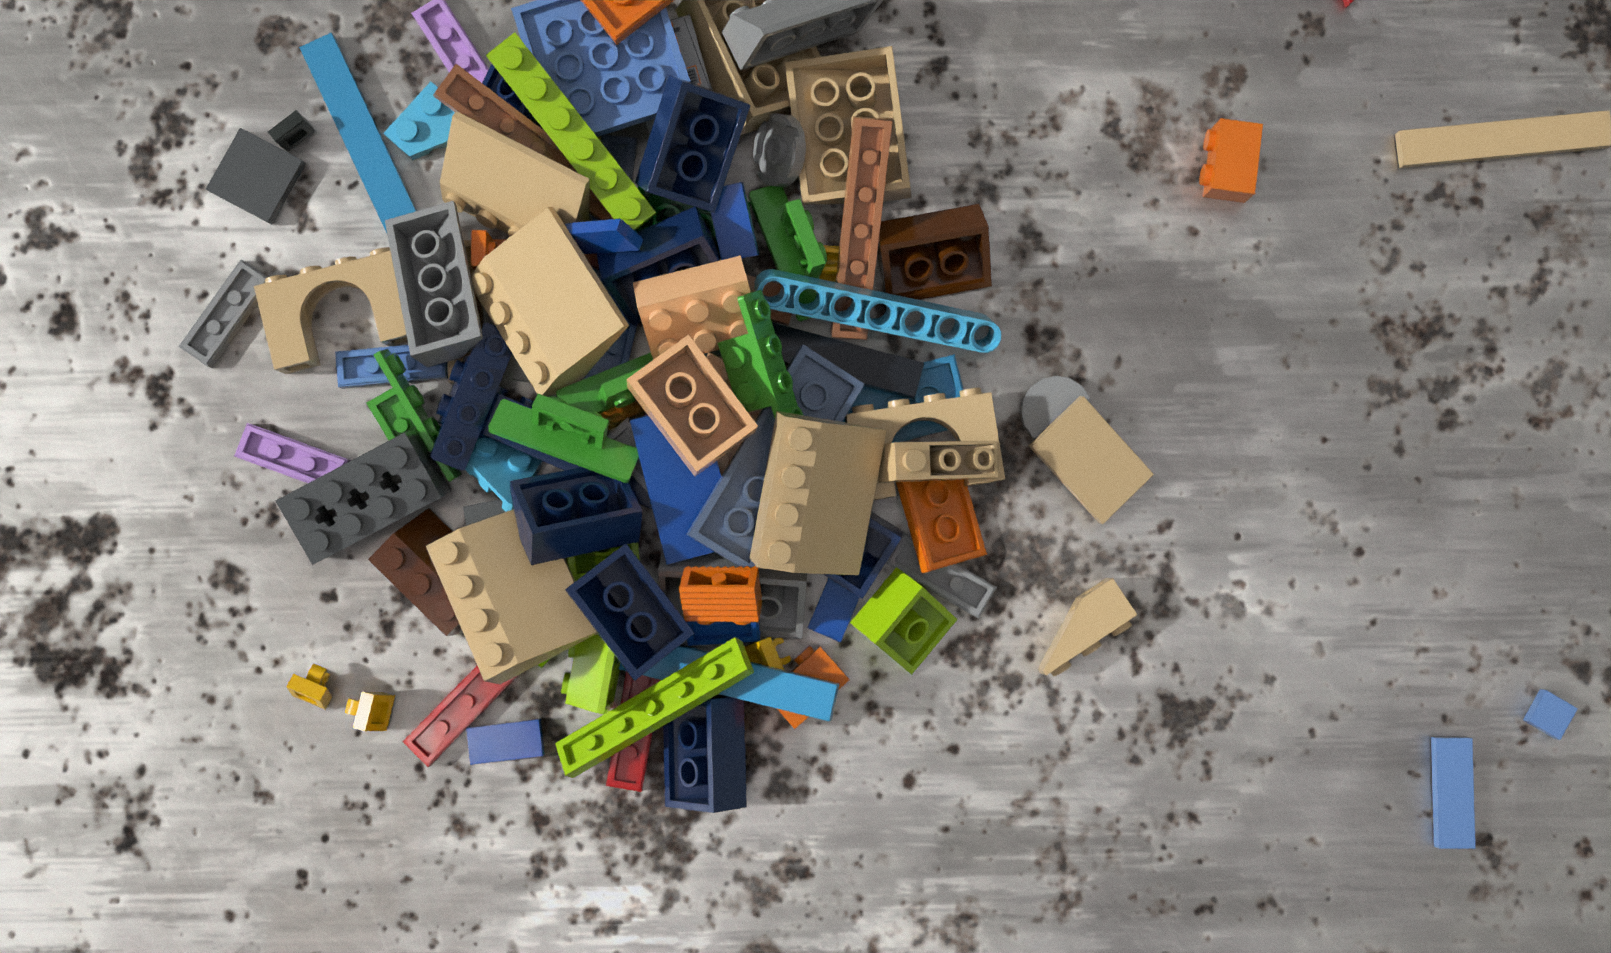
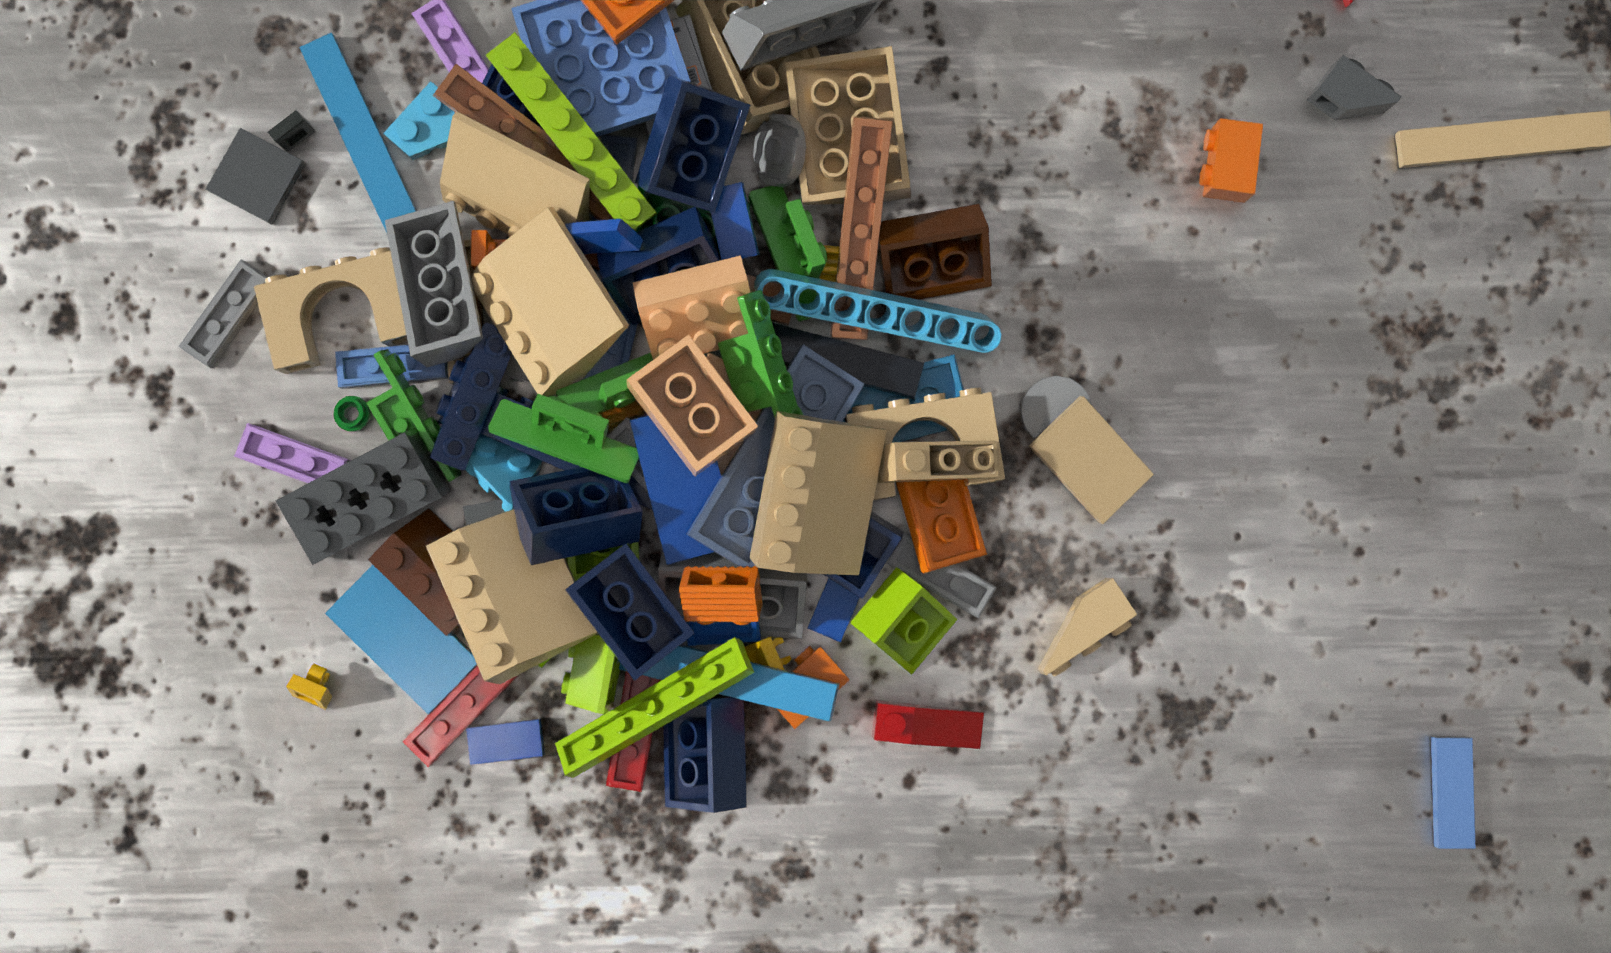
(341, 413): none -> green plate
(371, 710): yellow tile -> none
(402, 639): none -> dark azure tile
(927, 725): none -> red slope
(1352, 92): none -> dark grey slope
(1550, 714): medium blue tile -> none

